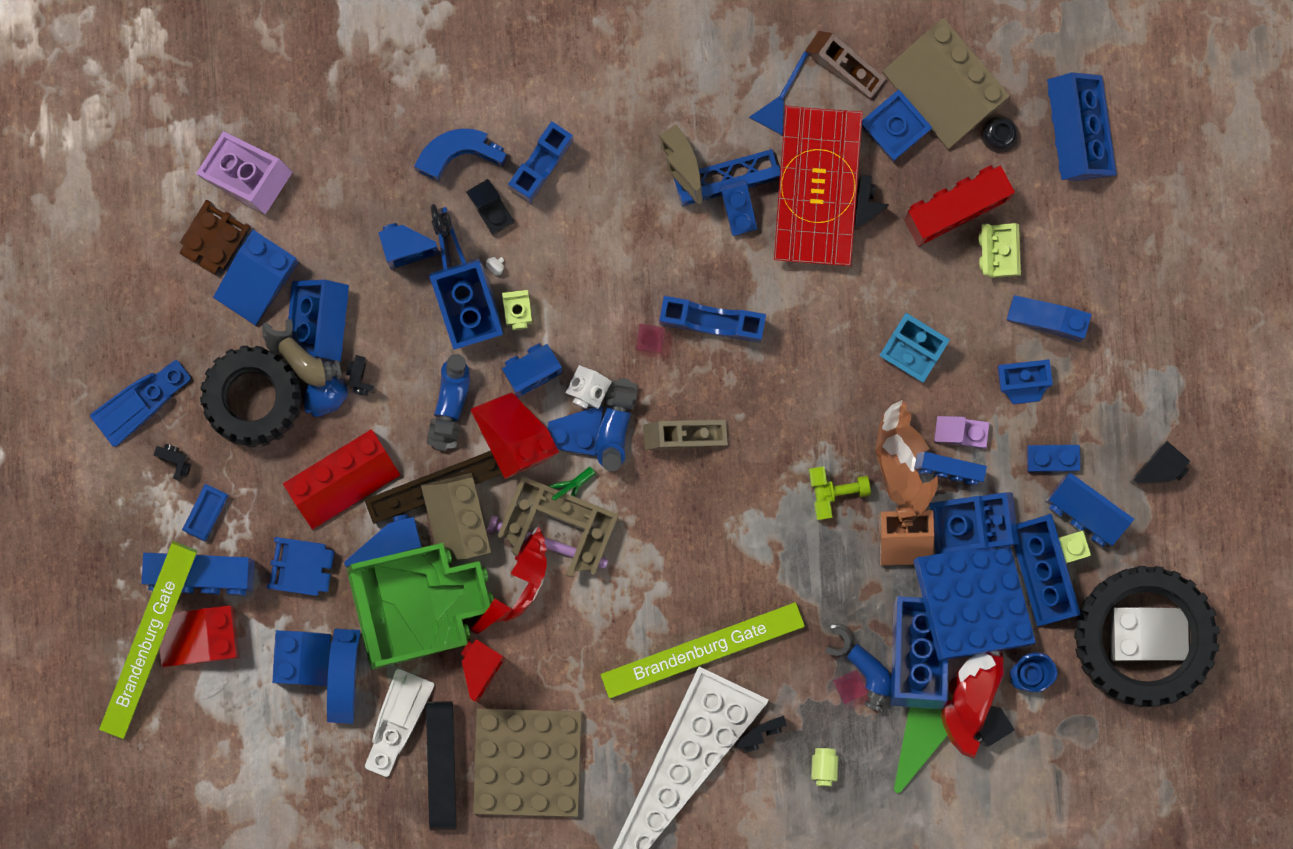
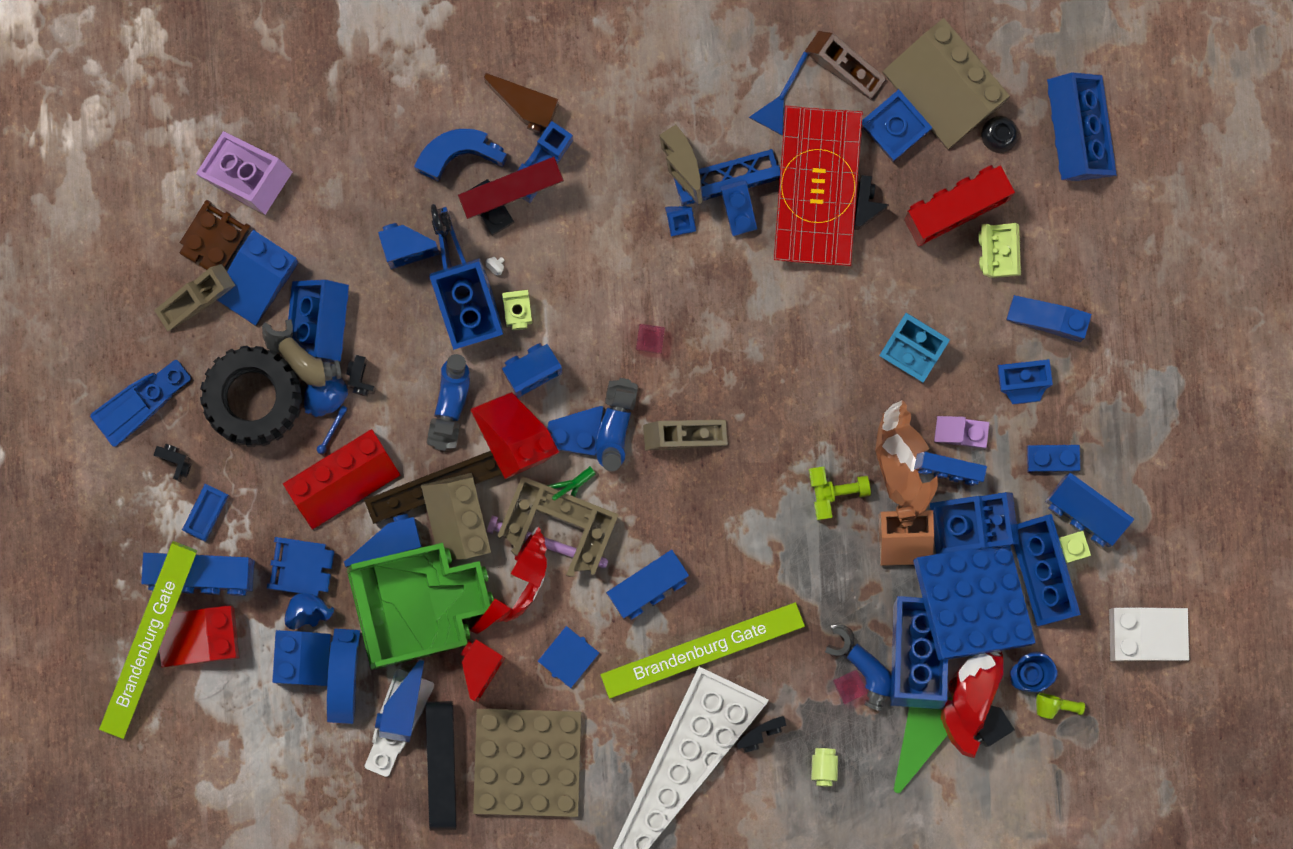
(194, 297): none -> dark tan slope
(305, 610): none -> blue hair
(321, 449): none -> blue hinge
(400, 709): none -> blue slope
(510, 187): none -> dark red tile
(527, 104): none -> reddish brown slope
(568, 657): none -> blue piece
(588, 388): white brick -> none
(648, 585): none -> blue brick
(680, 220): none -> blue slope
(710, 320): blue arch -> none
(1049, 705): none -> lime bar
(1162, 467): black slope -> none
(1186, 597): black tyre -> none

